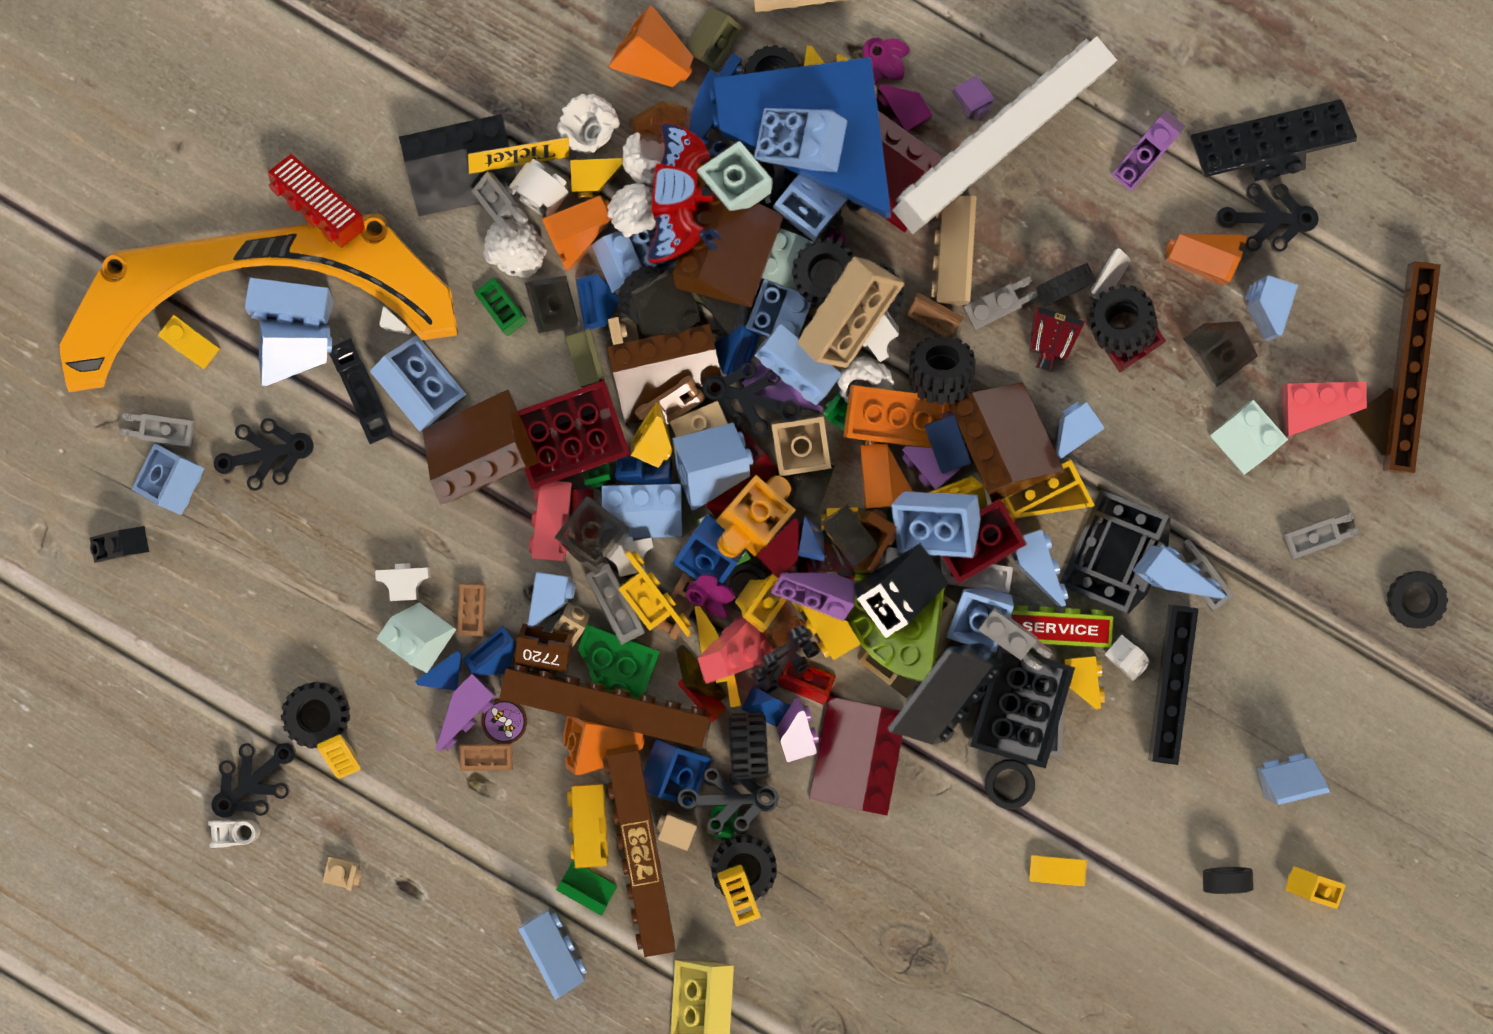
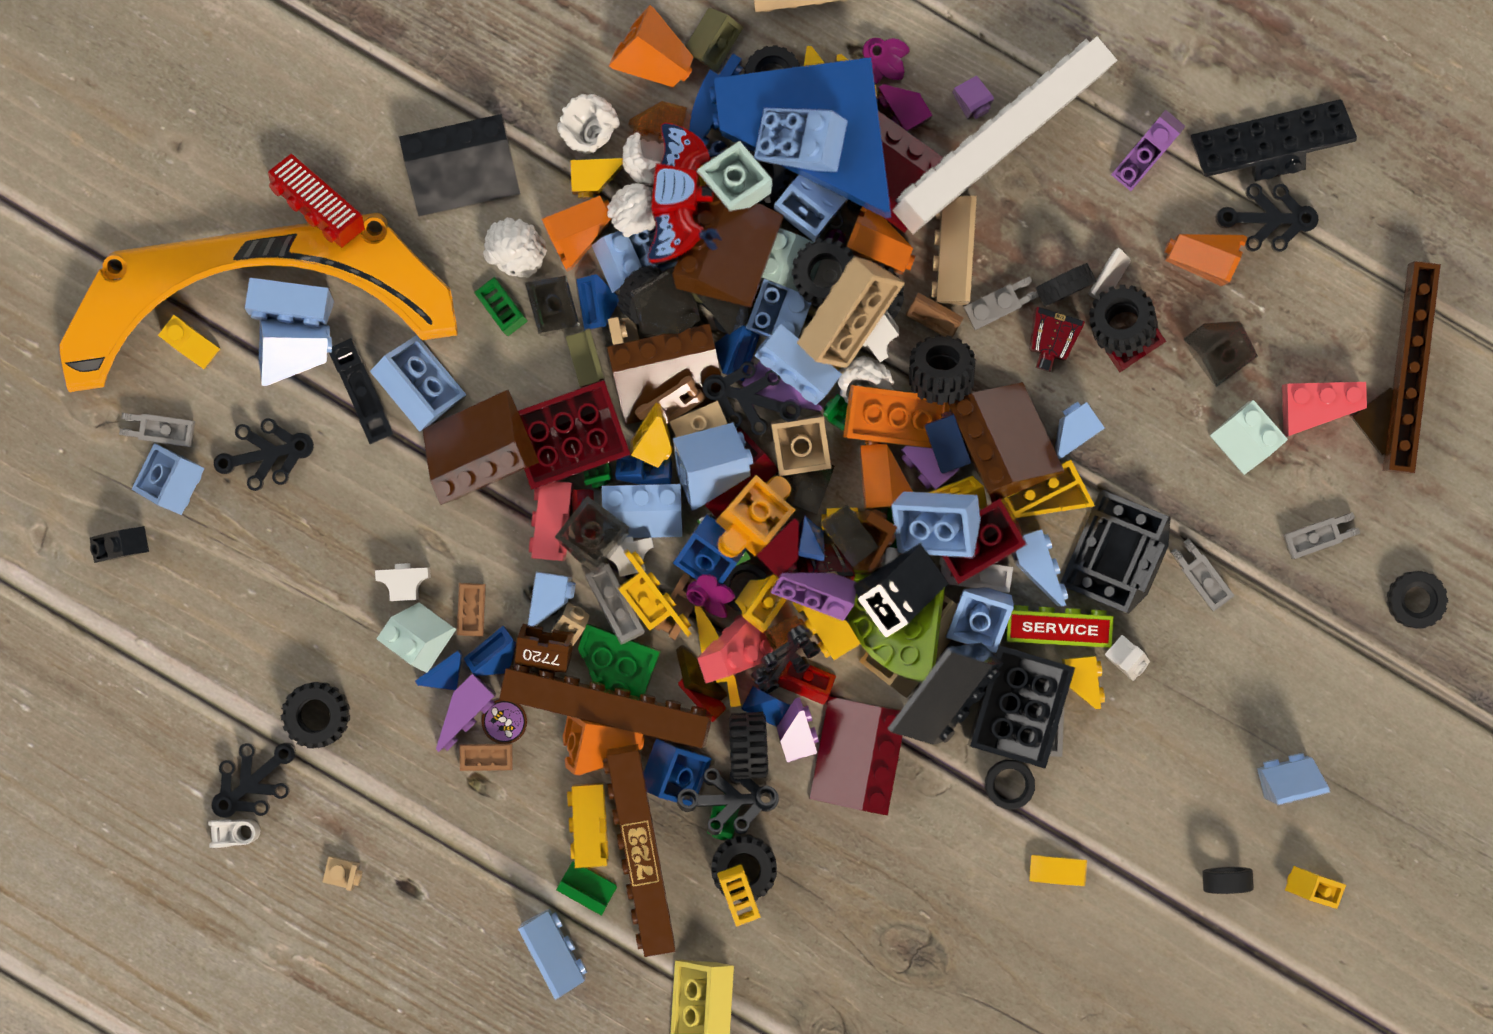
(339, 756): yellow slope -> none
(393, 323): white slope -> none
(498, 202): light grey hinge -> none
(518, 155): yellow sticker -> none
(539, 189): white brick -> none
(676, 830): tan brick -> none
(879, 242): none -> orange slope
(1013, 638): light grey hinge -> none
(1164, 570): light blue slope -> none
(1173, 684): black brick -> none
(1270, 305): light blue slope -> none

